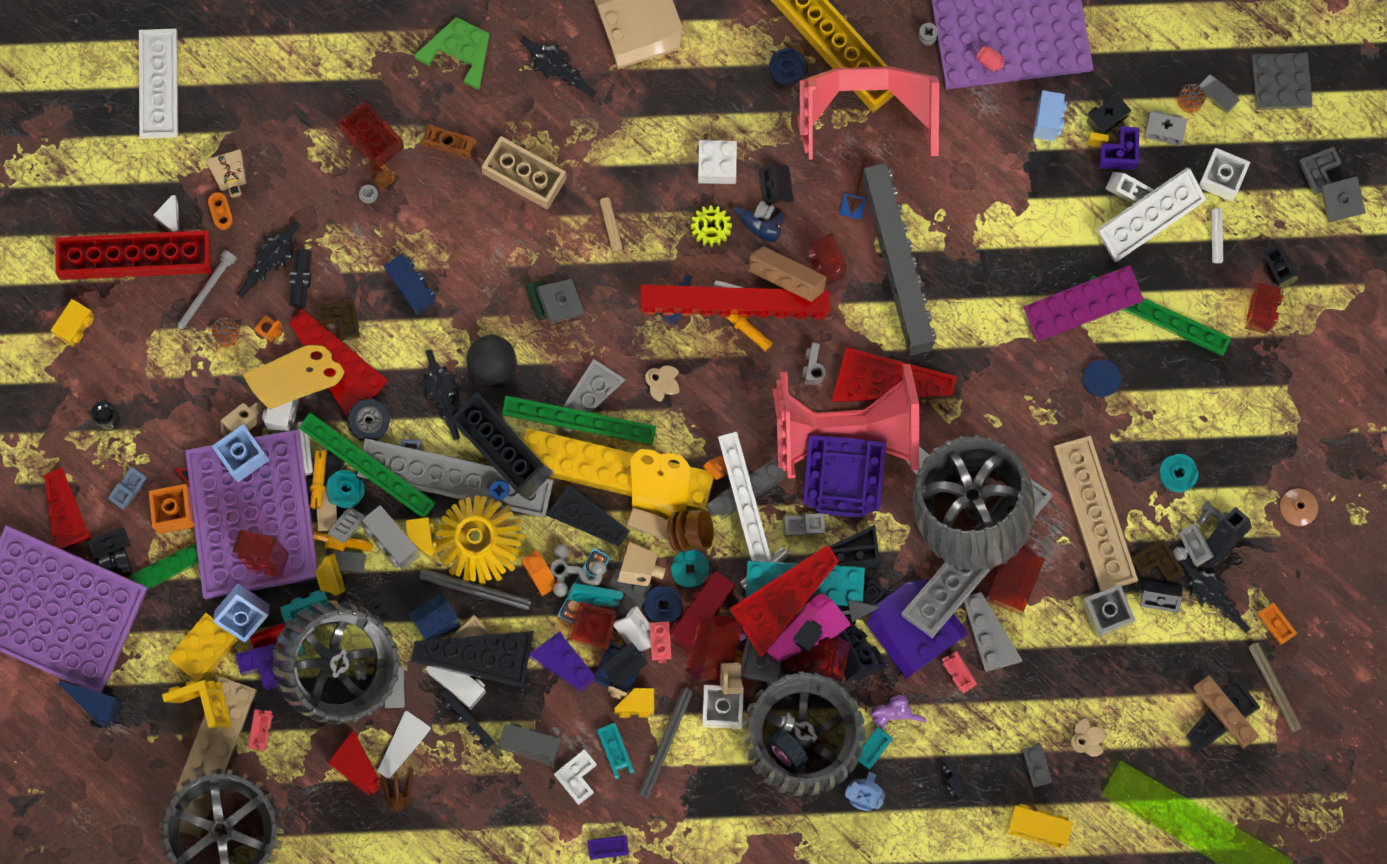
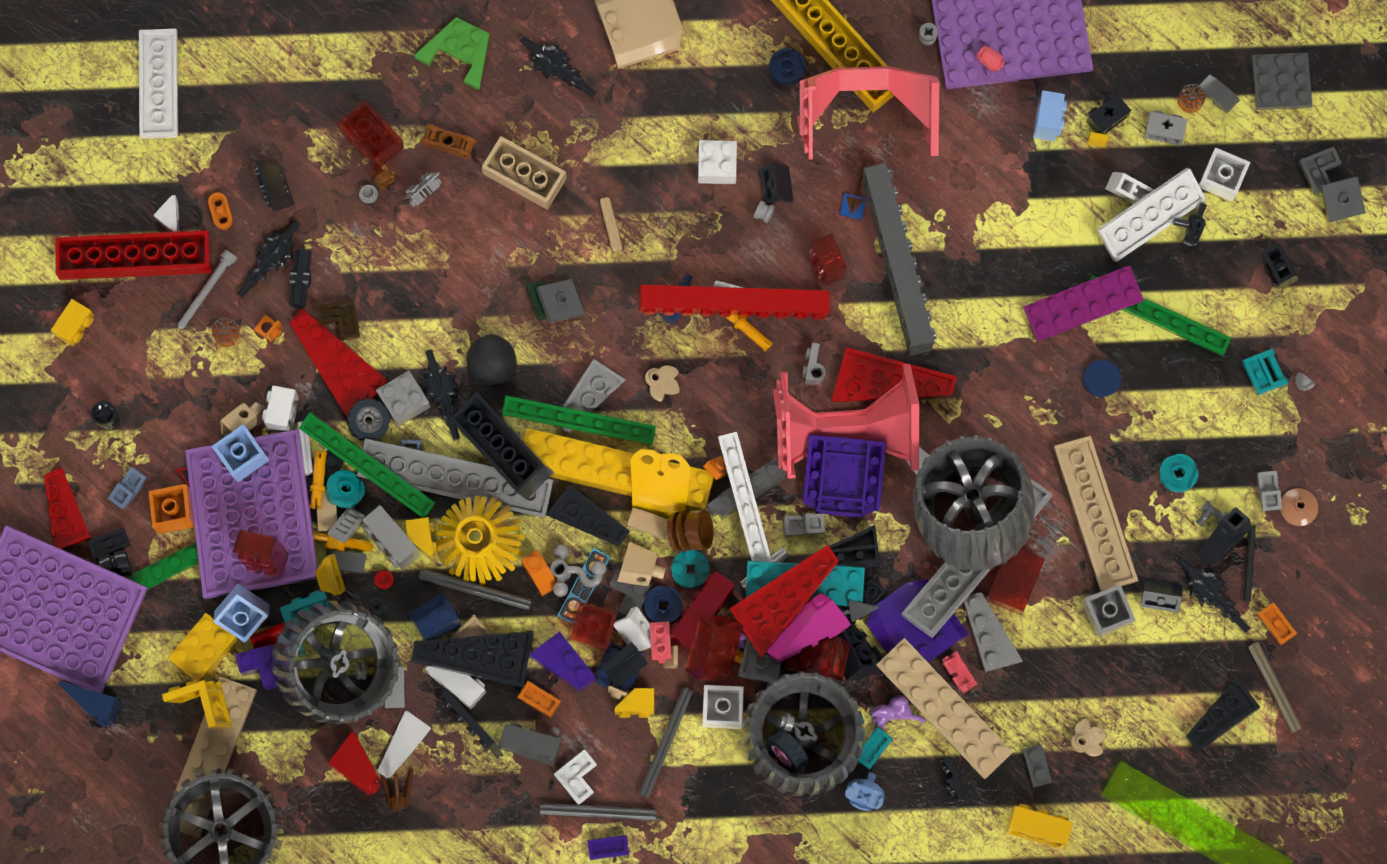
(228, 171): tan torso -> none
(259, 730): coral hinge -> none
(273, 185): none -> black slope
(288, 379): yellow piece -> none
(383, 579): none -> red plate
(403, 398): none -> light grey brick
(410, 283): dark blue brick -> none
(427, 180): none -> light grey hinge
(499, 486): blue wheel -> none
(539, 699): none -> orange plate
(594, 595): teal hinge -> none
(598, 811): none -> dark grey axle
(614, 749): teal hinge -> none
(672, 663): none -> tan slope
(716, 219): neon yellow gear -> none
(731, 678): tan panel -> none
(768, 230): dark blue animal -> none
(787, 273): medium nougat brick -> none
(808, 635): black brick -> none
(944, 708): none -> tan plate
(1123, 154): dark purple brick -> none
(1158, 556): dark brown plate -> none
(1194, 226): none -> black piece
(1194, 546): light grey plate -> none
(1217, 236): white axle -> none
(1226, 712): medium nougat plate -> none
(1249, 564): none -> pearl dark grey bar
(1259, 374): none -> teal plate
(1263, 308): clear red brick -> none
(1269, 491): none -> light grey slope
(1303, 382): none -> light grey piece

